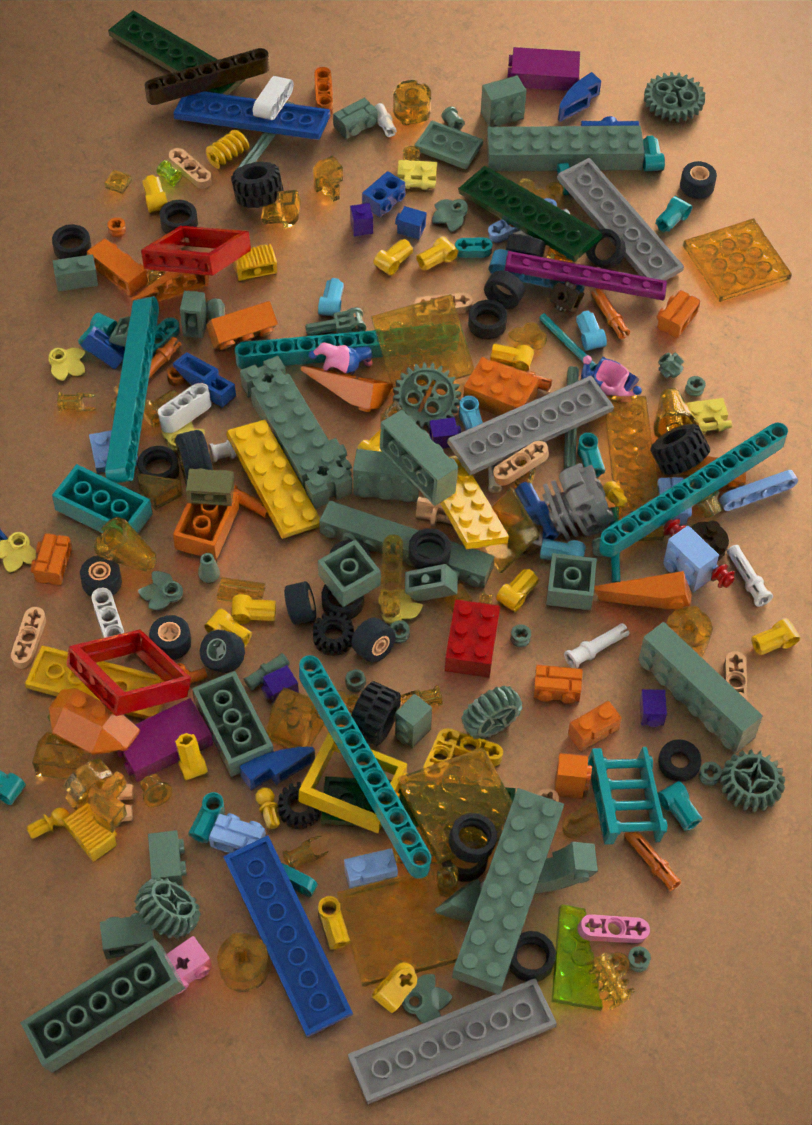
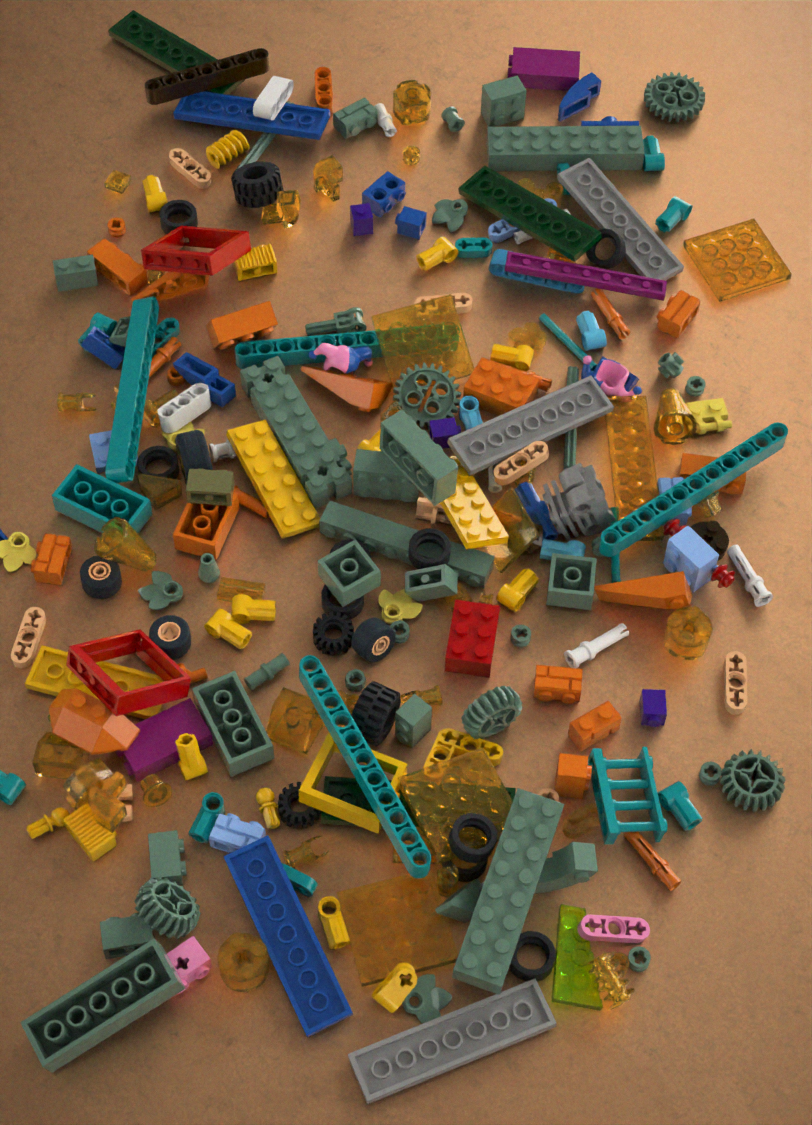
(66, 362): light yellow plate -> none
(68, 232): black tyre -> none
(106, 611): white beam -> none
(169, 173): clear neon green bush -> none
(193, 314): sand green brick -> none
(215, 308): sand green cone -> none
(222, 651): black wheel -> none
(275, 681): dark purple brick -> none
(276, 766): blue slope -> none
(300, 602): black wheel -> none
(331, 299): medium azure piece -> none
(370, 868): light blue brick -> none
(390, 260): yellow piece -> none
(391, 575): clear yellow beam -> none
(417, 174): light yellow plate -> none
(449, 144): sand green plate -> none
(487, 307): black tyre -> none
(509, 282): black tyre -> none
(525, 245): black tyre -> none
(566, 296): dark brown brick -> none
(590, 455): teal piece -> none
(614, 493): yellow axle -> none
(673, 772): black tyre -> none
(680, 449): black tyre -> none
(698, 179): black wheel -> none
(699, 687): sand green brick -> none
(758, 490): light blue beam -> none
(780, 635): yellow piece -> none

